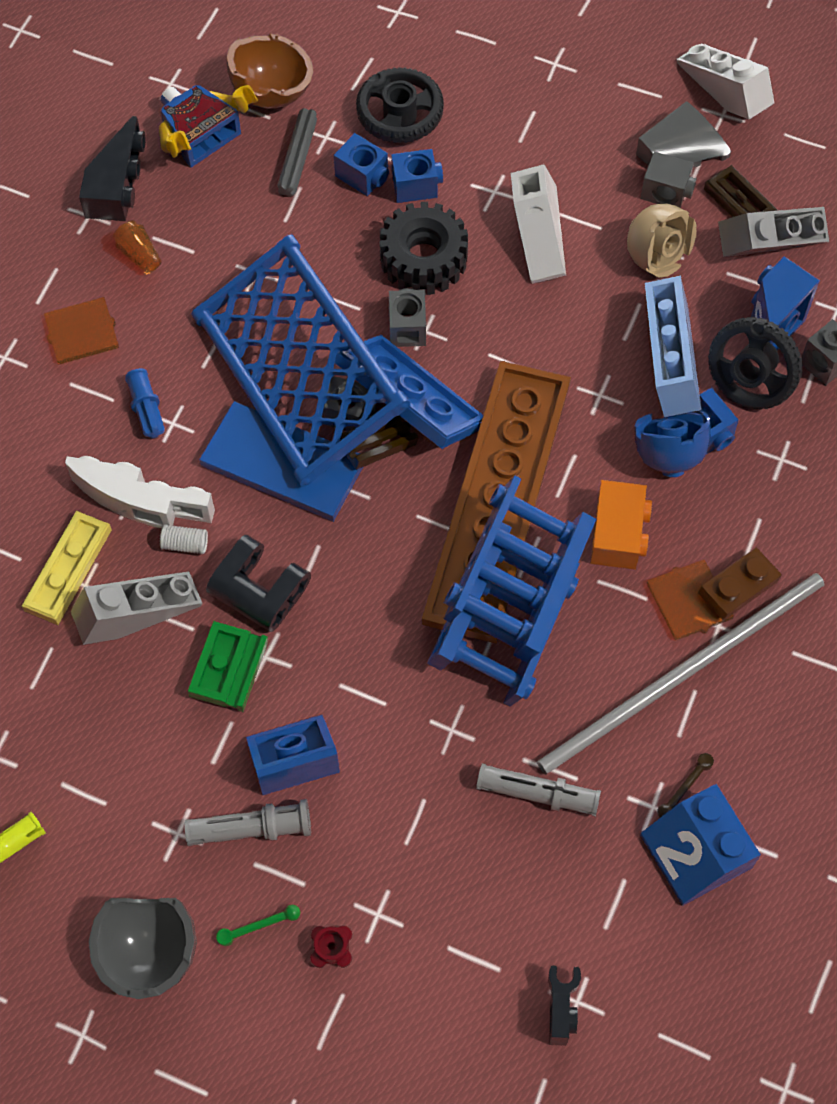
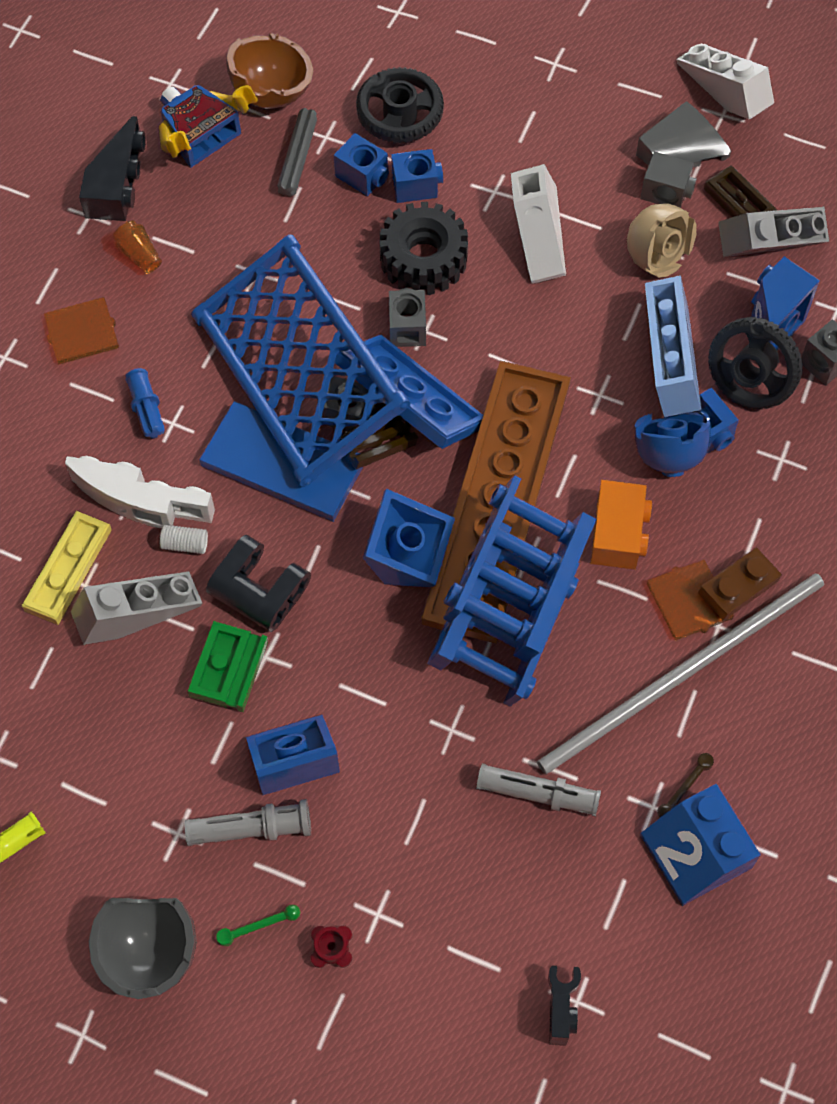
(407, 541): none -> blue slope

